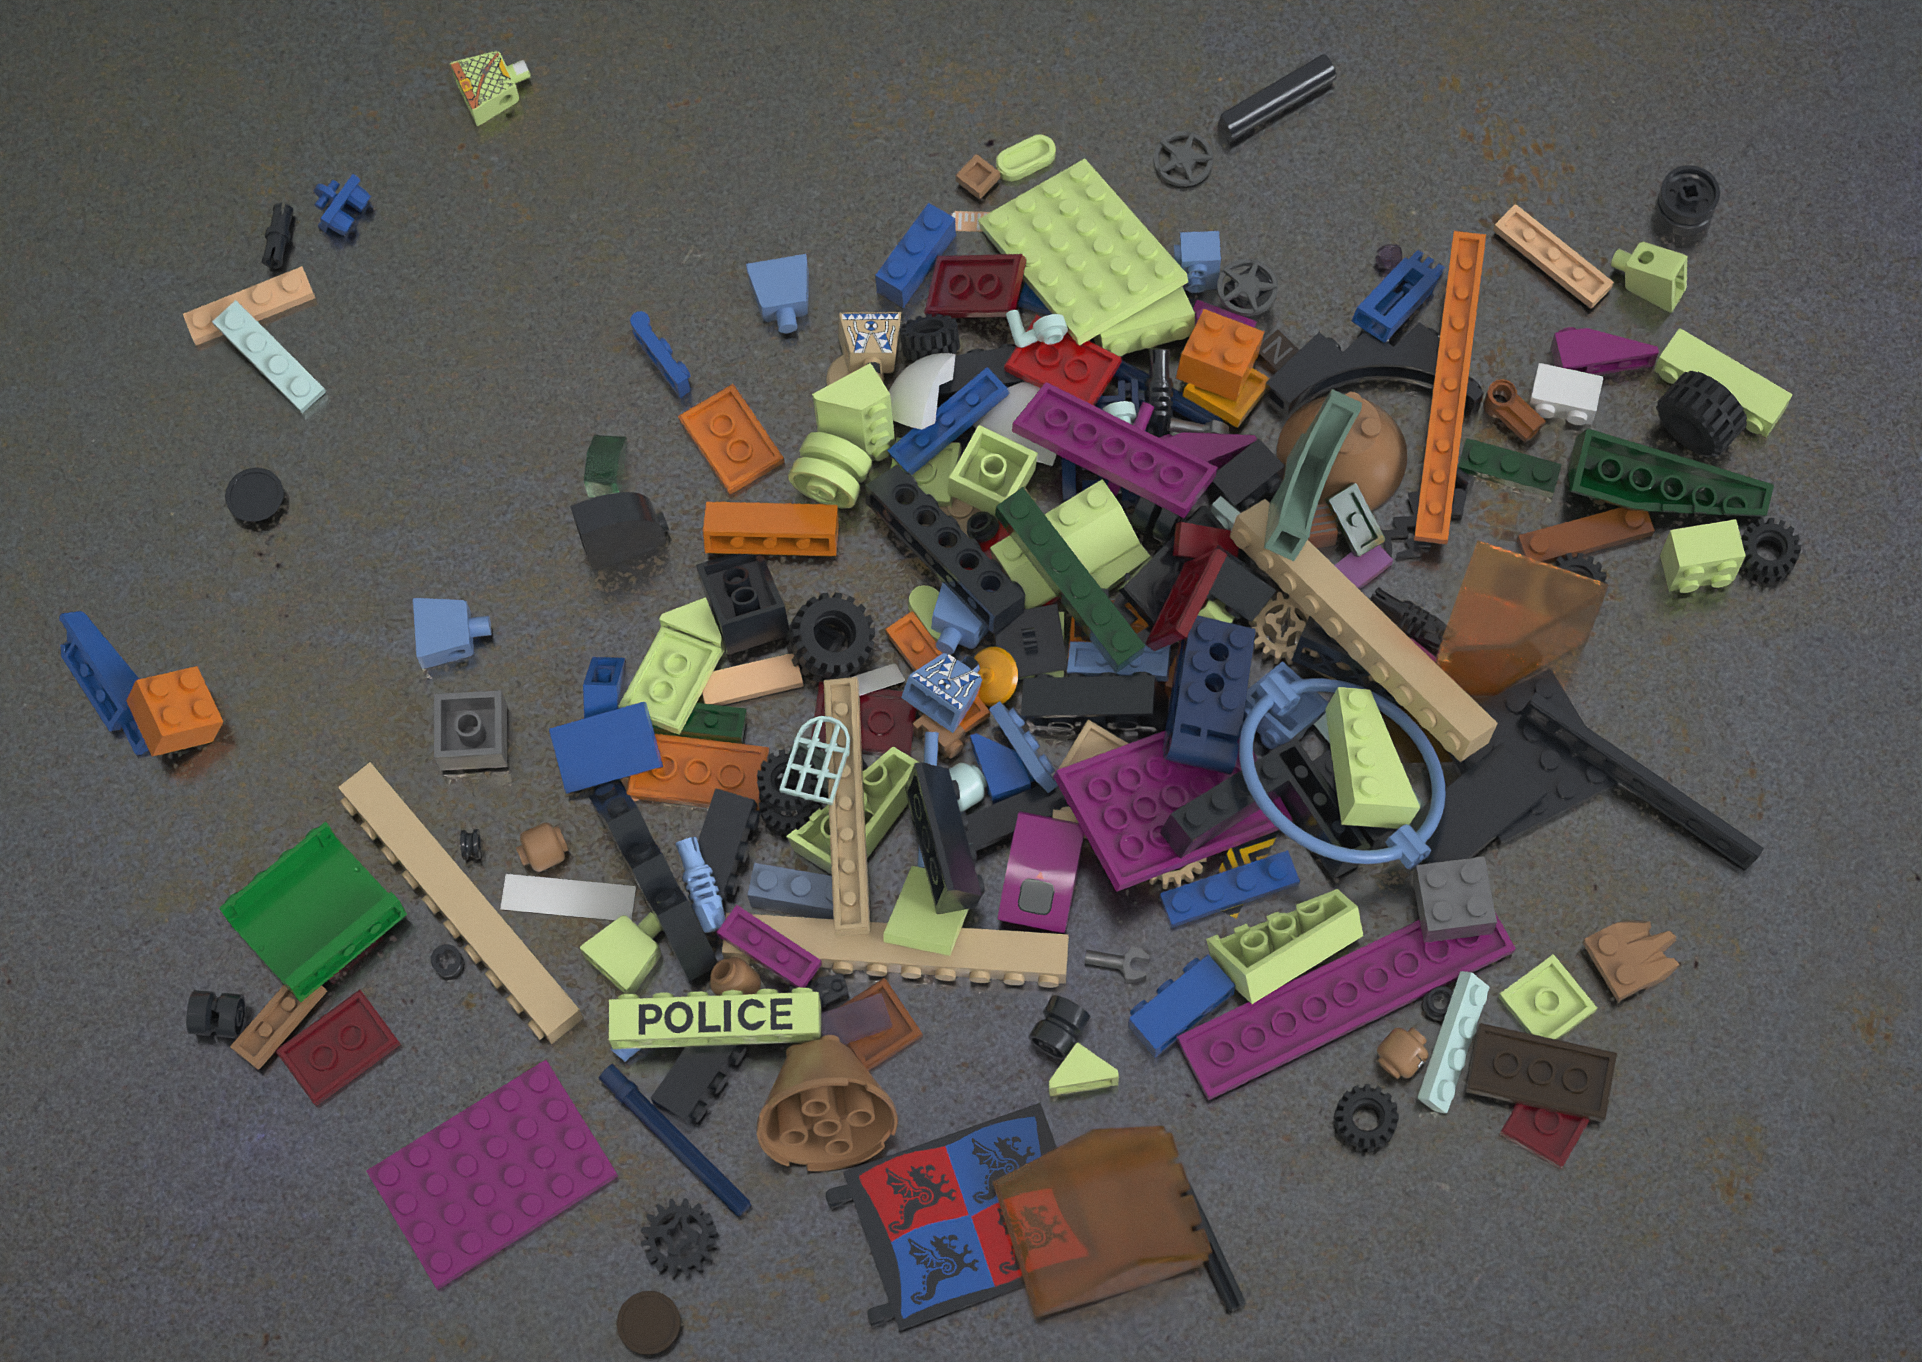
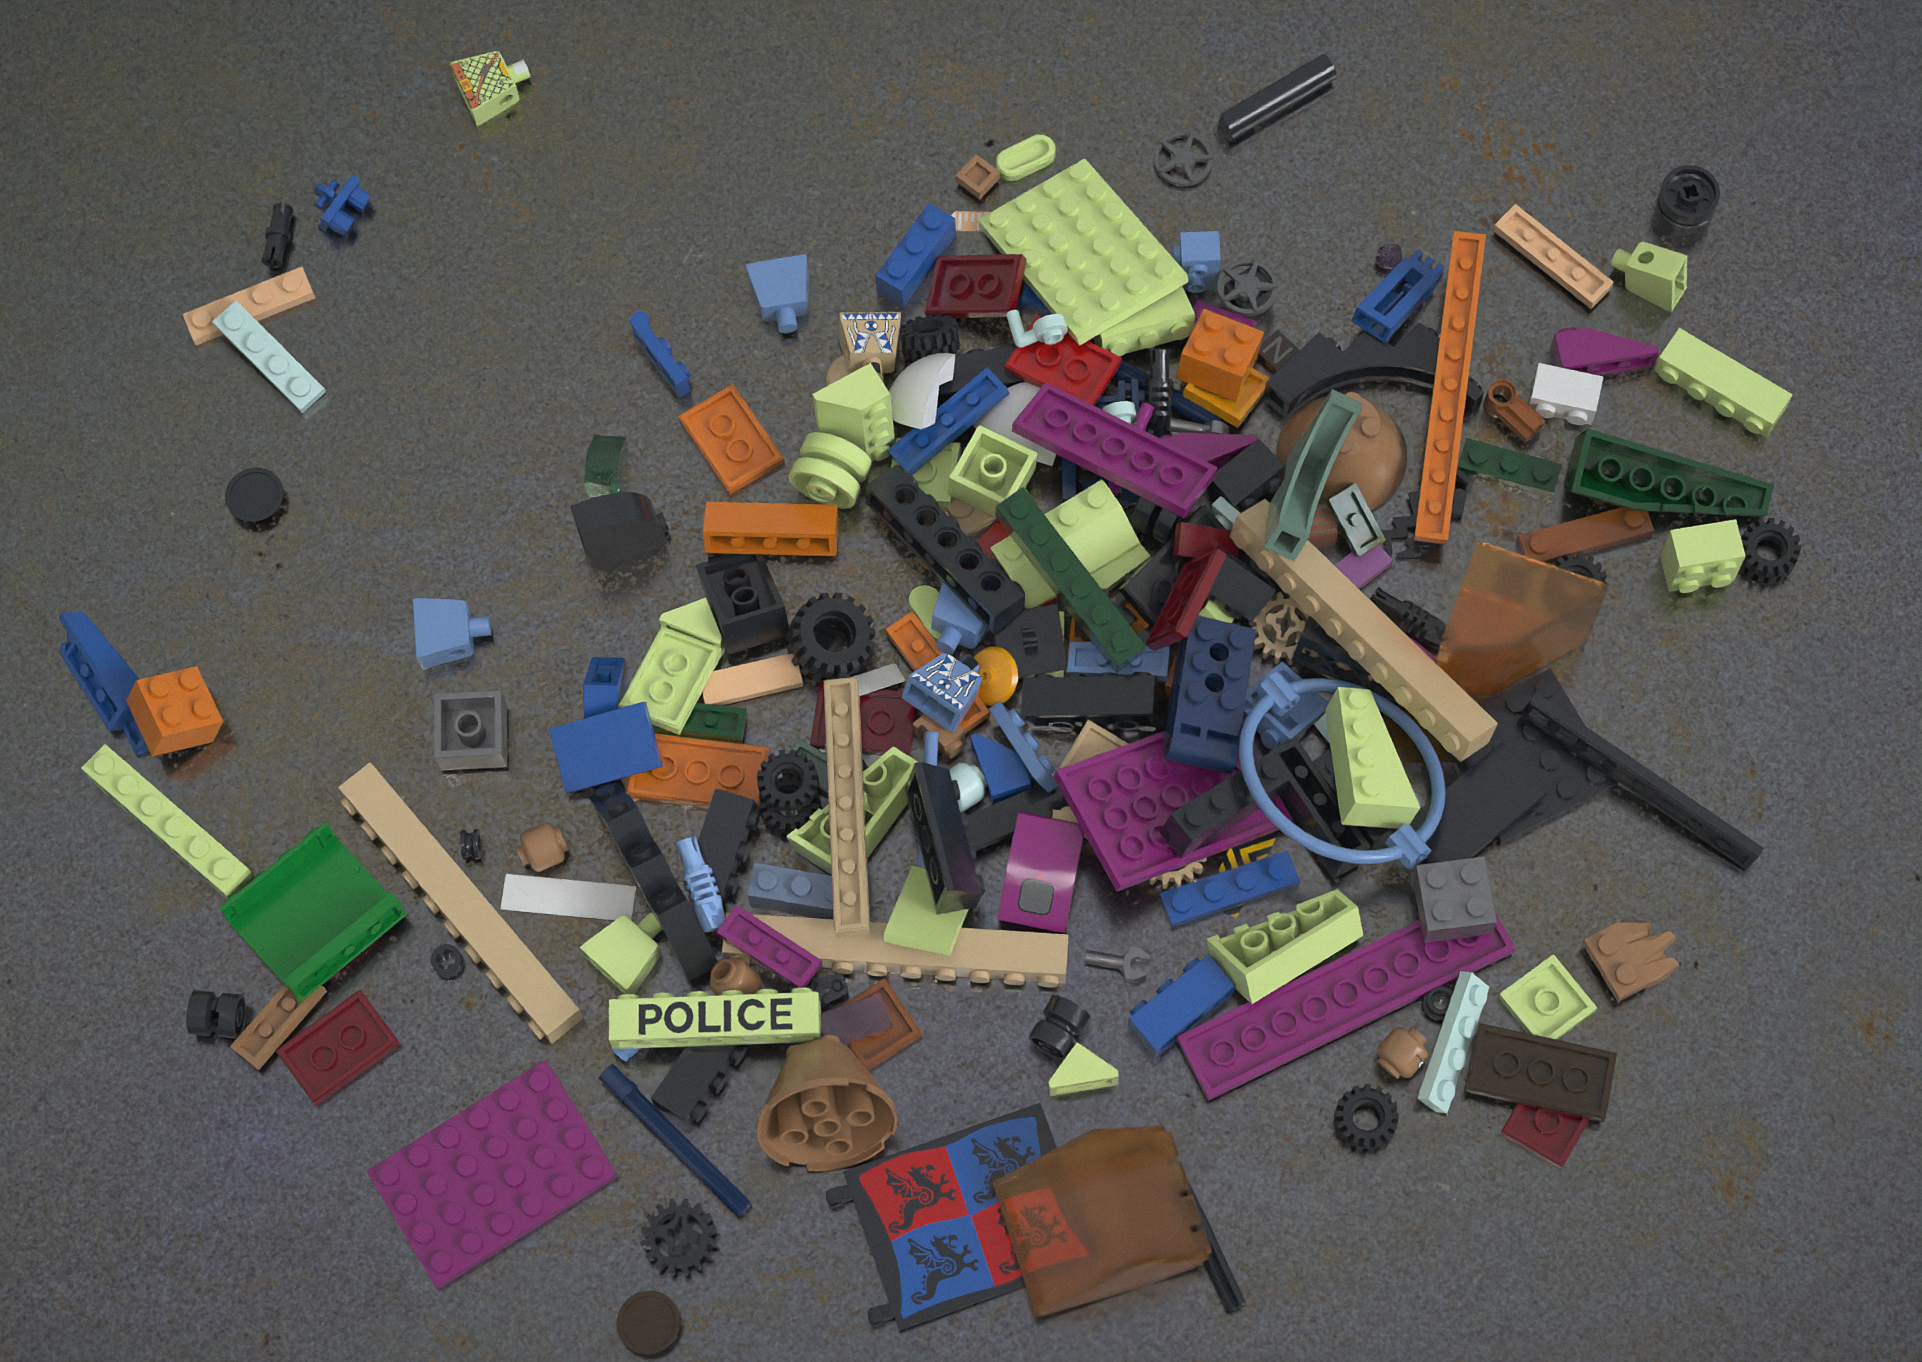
(167, 822): none -> yellowish green brick
(824, 772): light aqua window -> none
(982, 526): black plate -> none
(1701, 414): black tyre -> none

